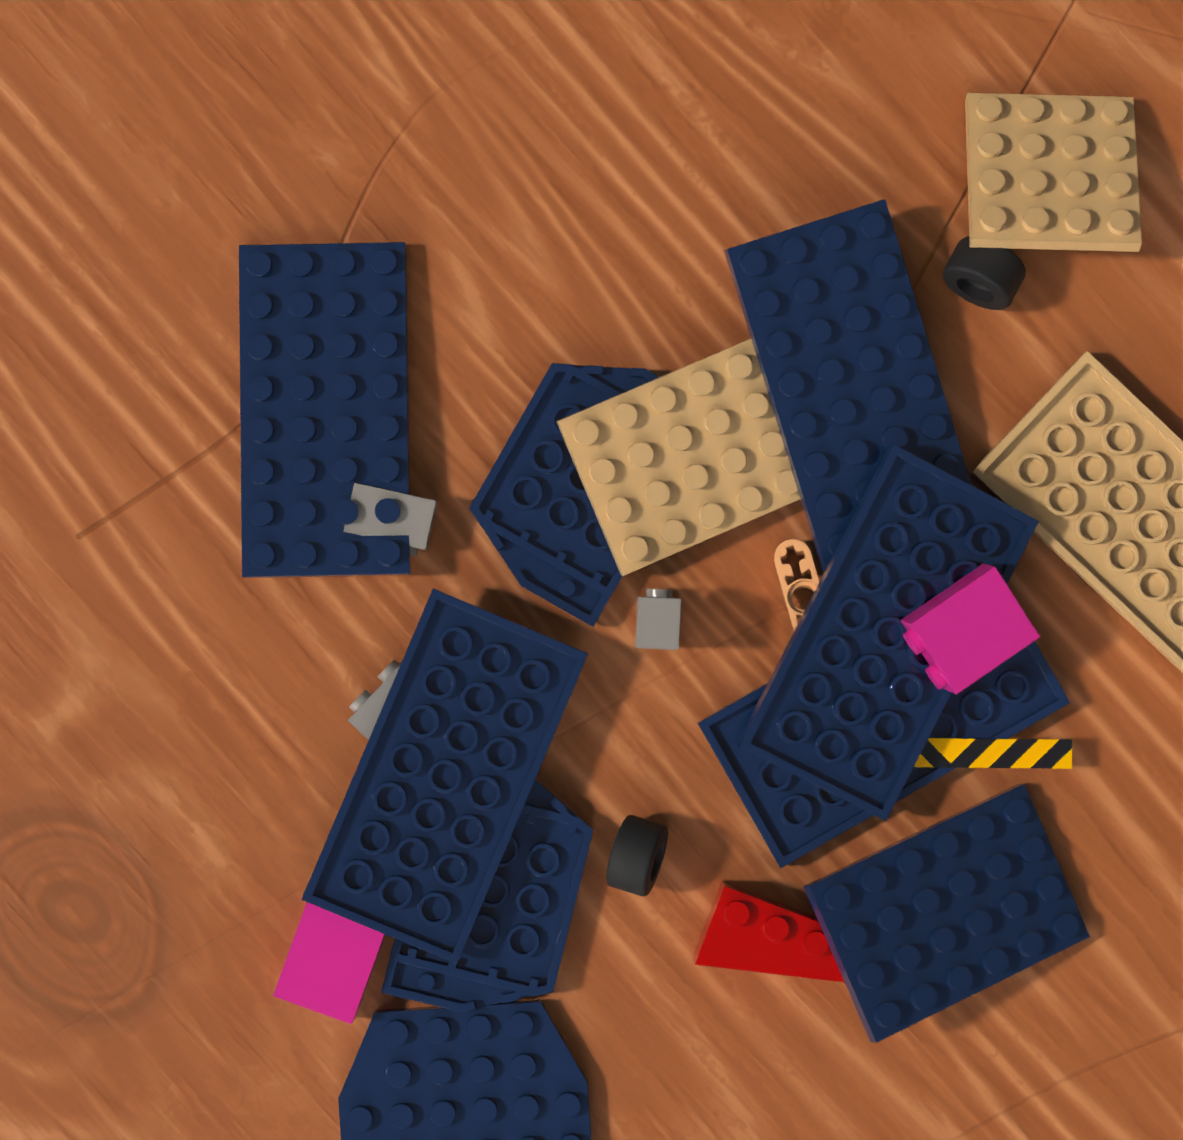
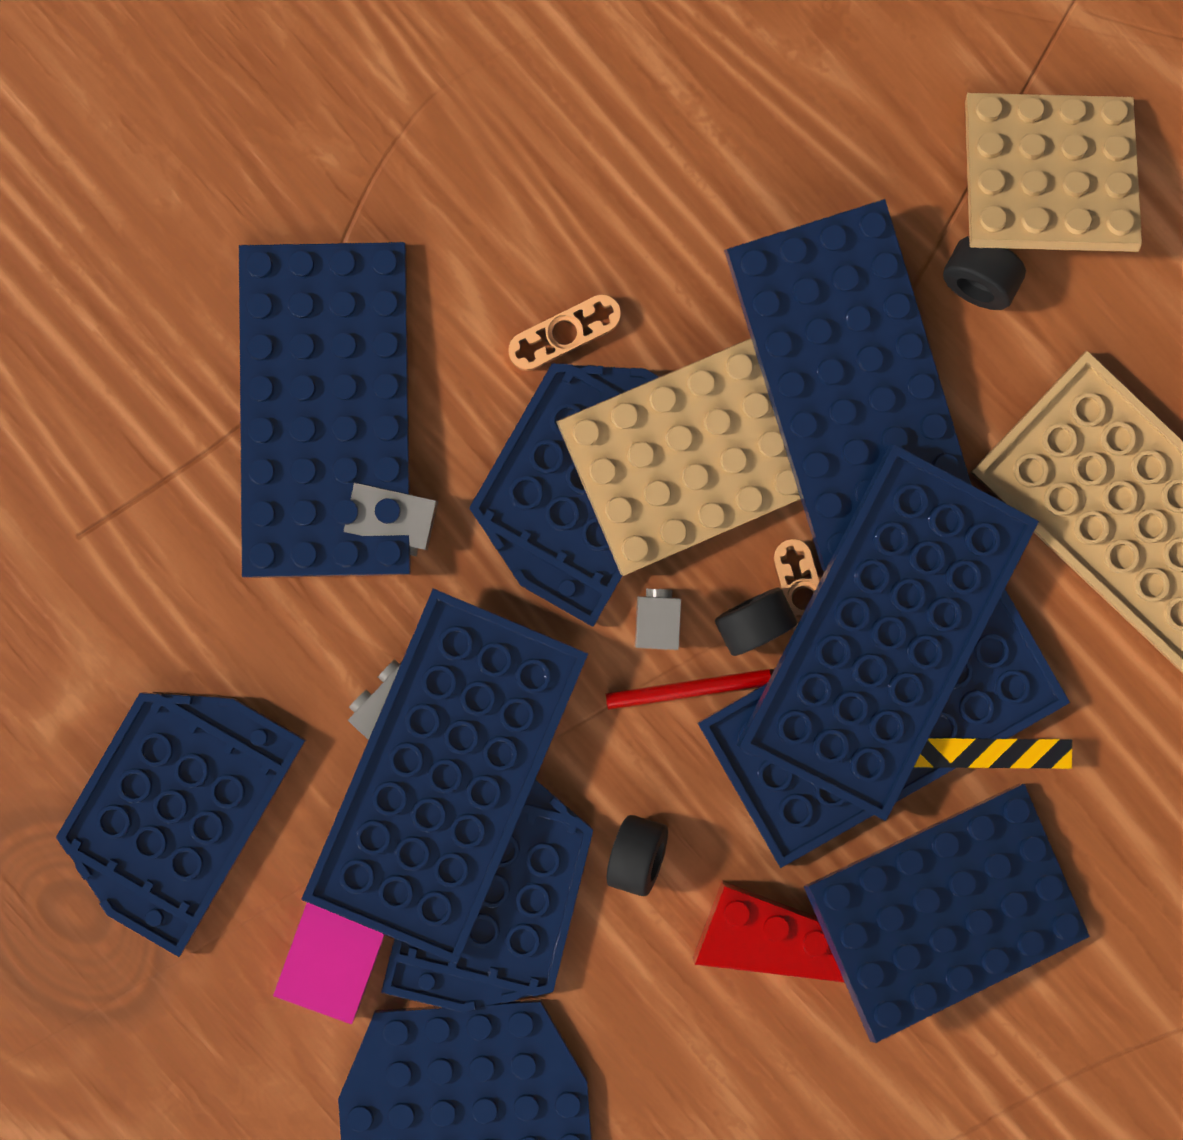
(175, 809): none -> dark blue plate
(596, 327): none -> light nougat beam
(687, 689): none -> red bar
(756, 621): none -> black tyre
(968, 629): dark pink brick -> none

